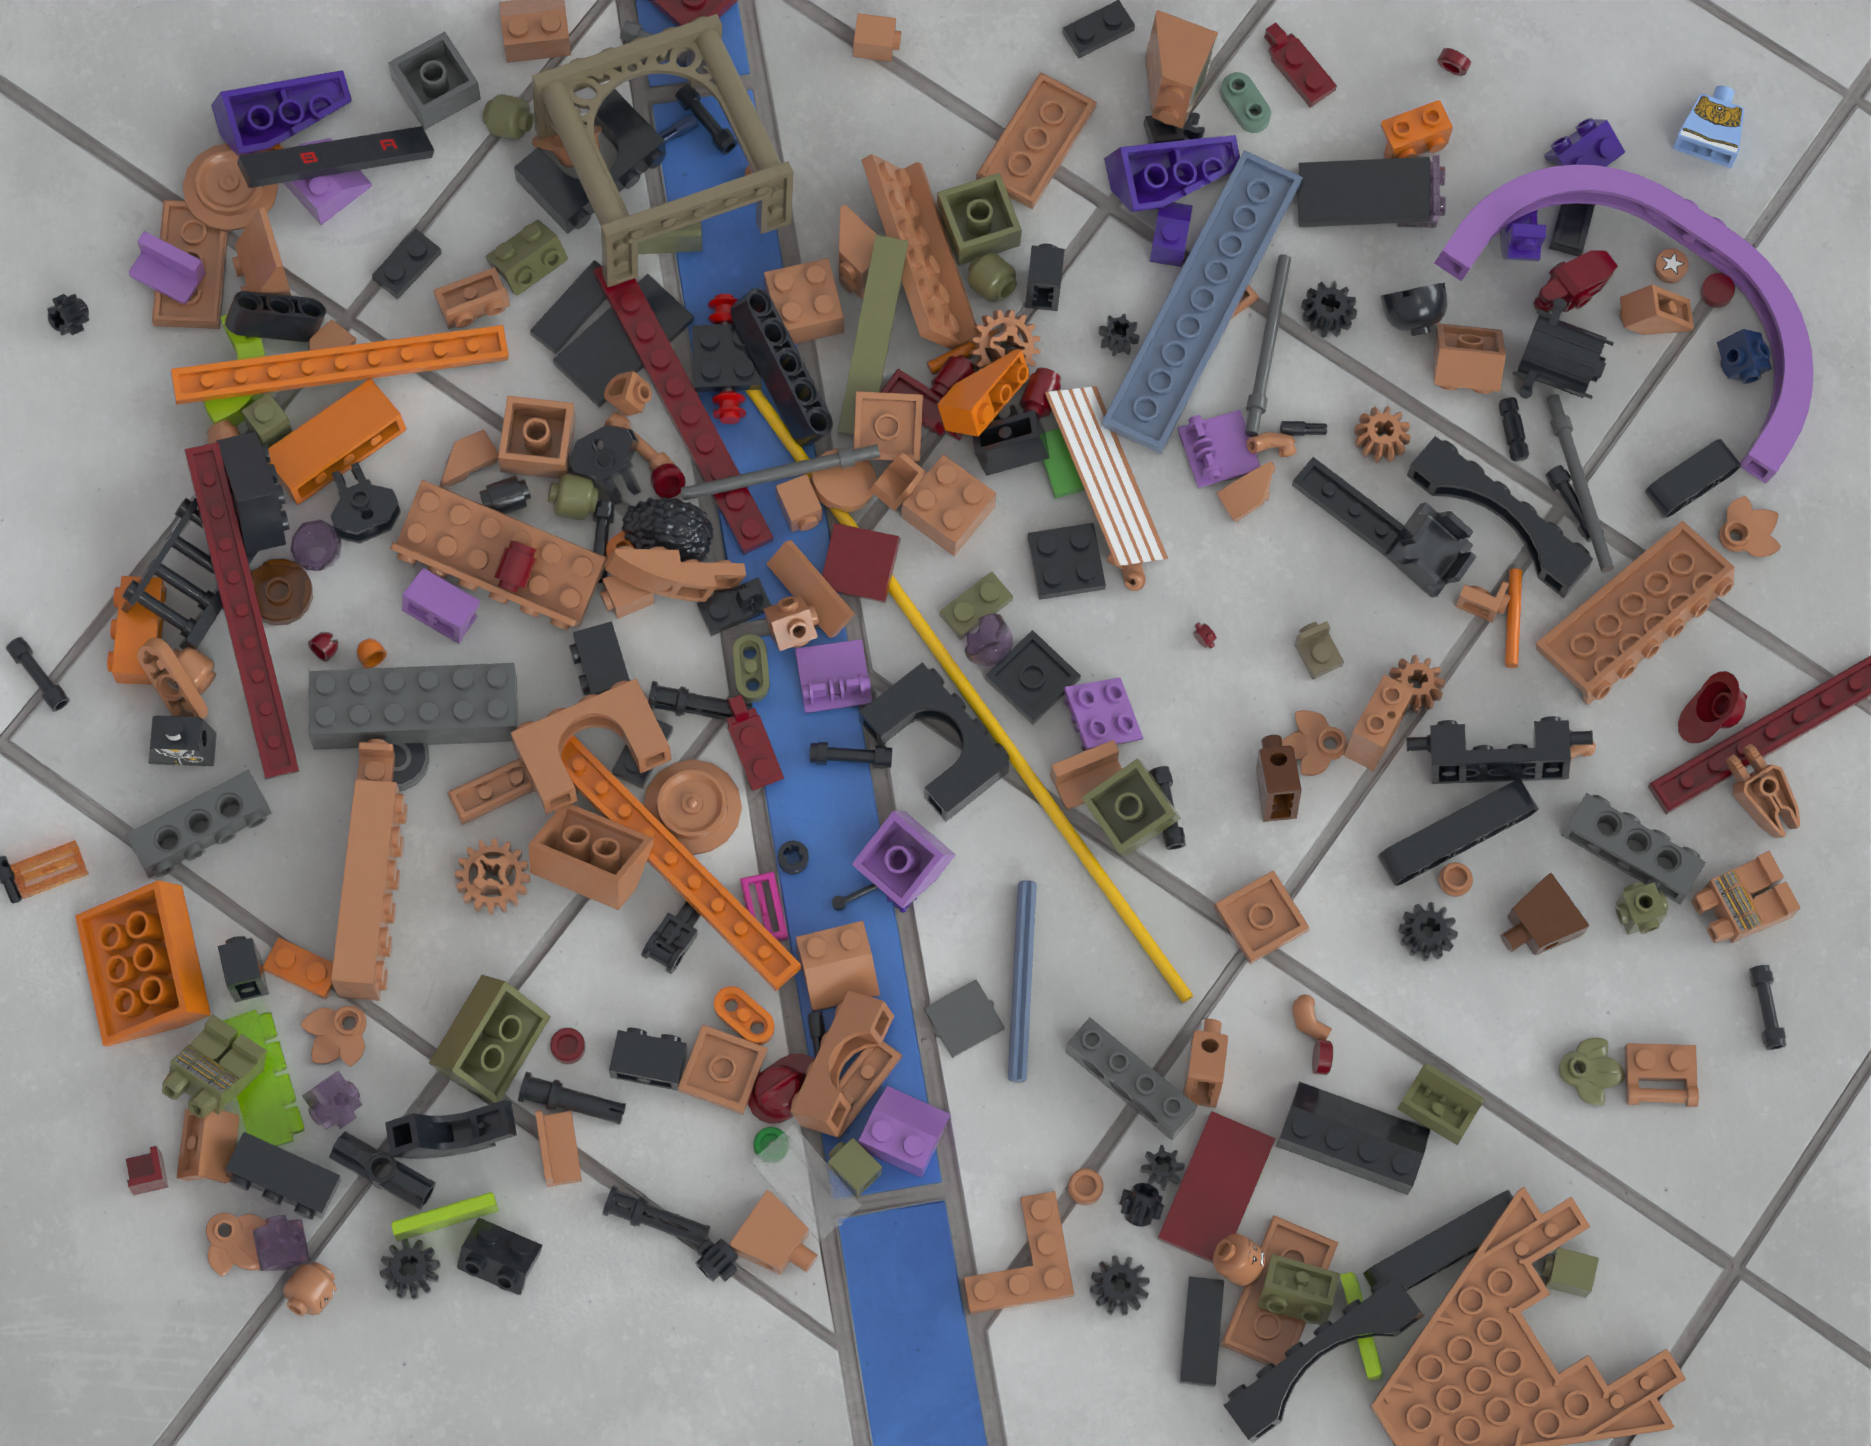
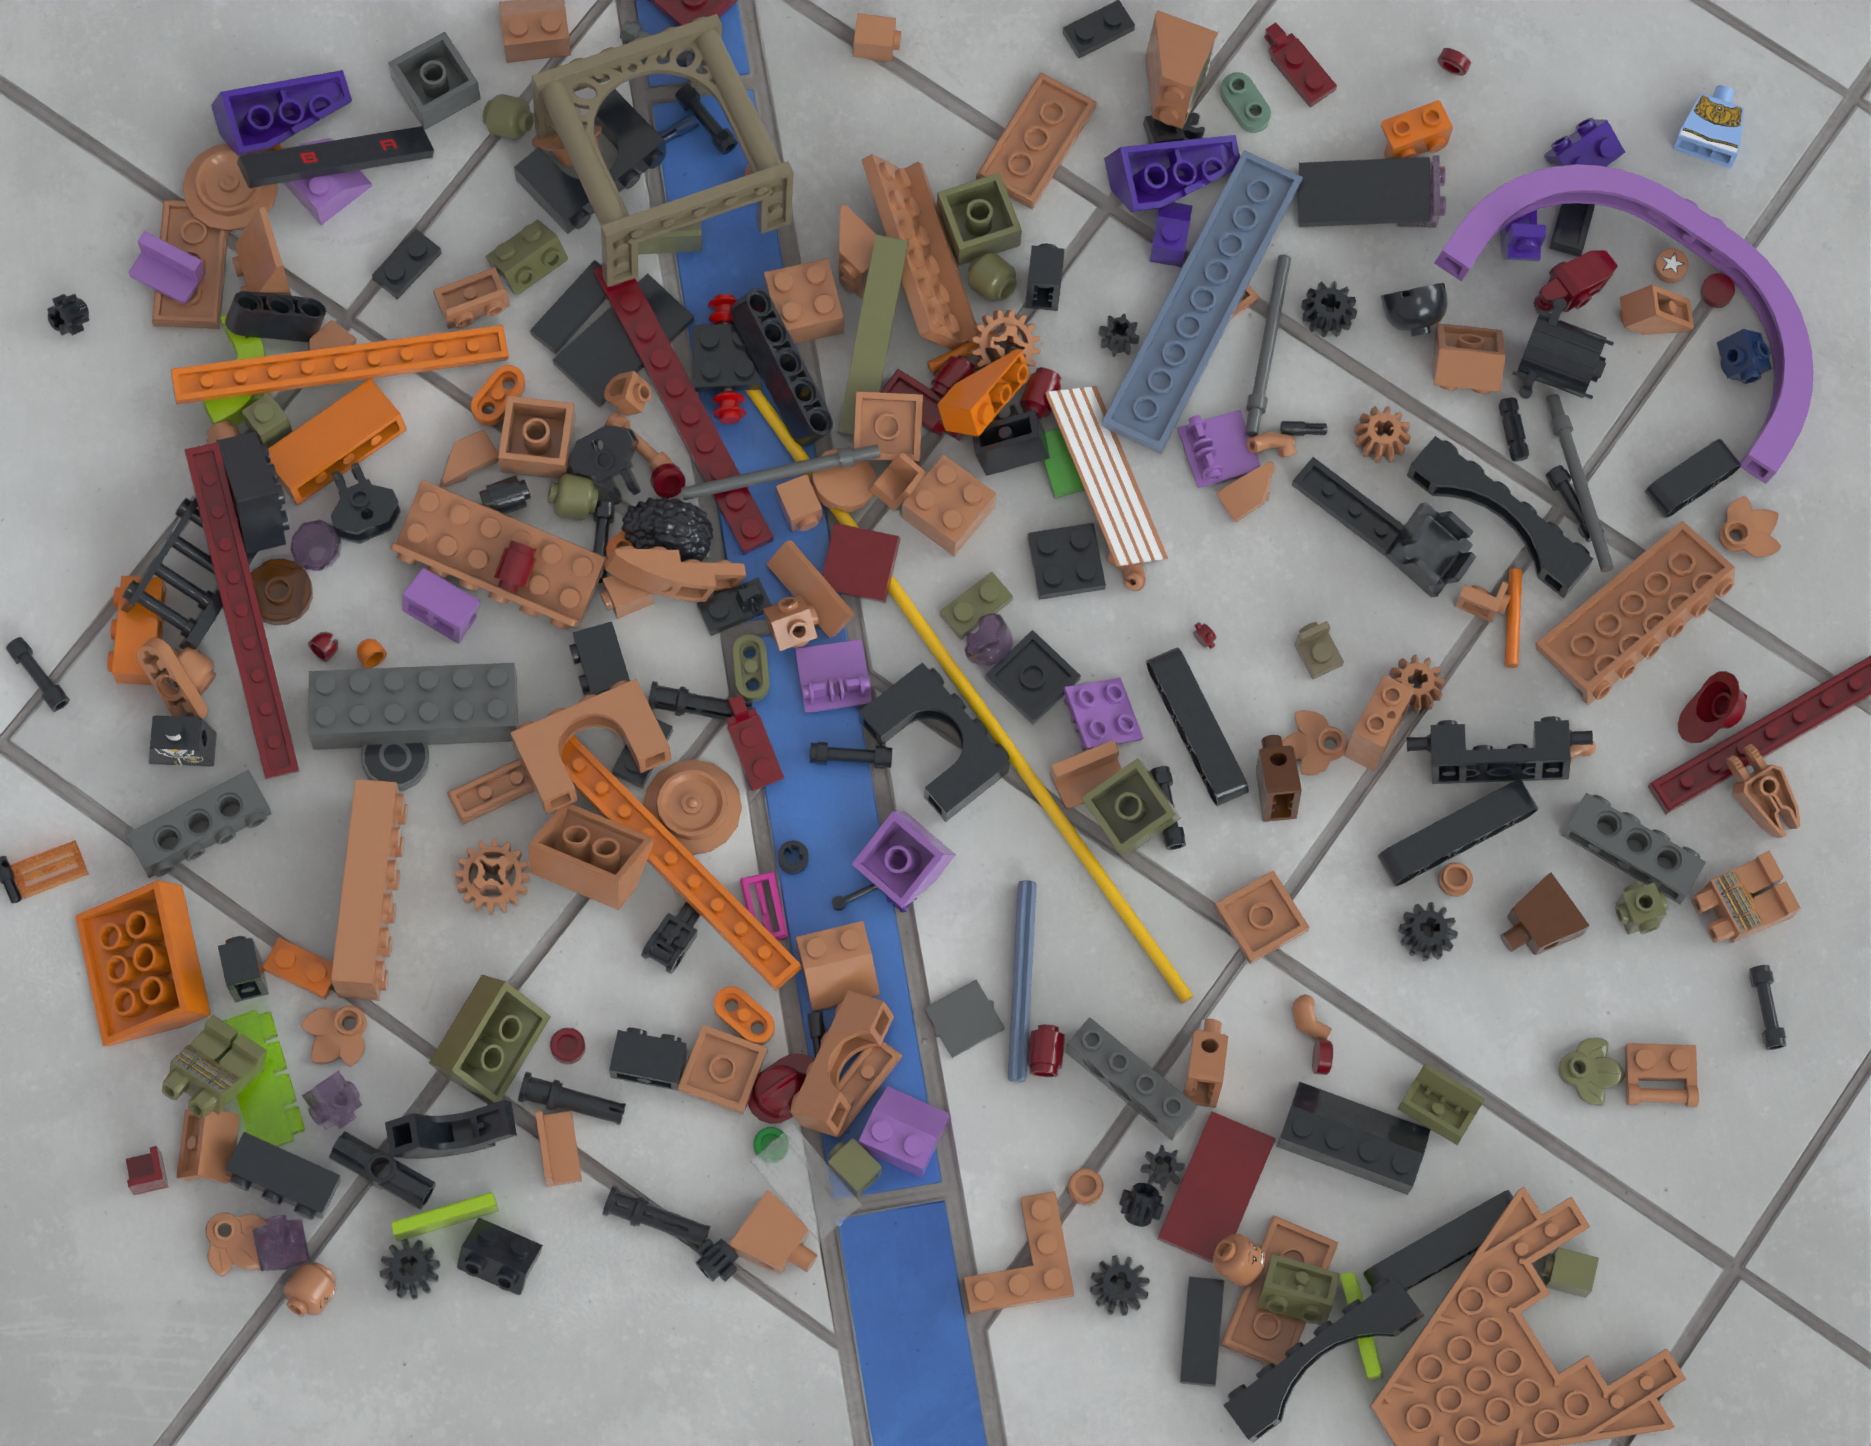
(376, 760): nougat bracket -> none
(495, 395): none -> orange plate
(1046, 1051): none -> dark red brick
(1197, 726): none -> black beam

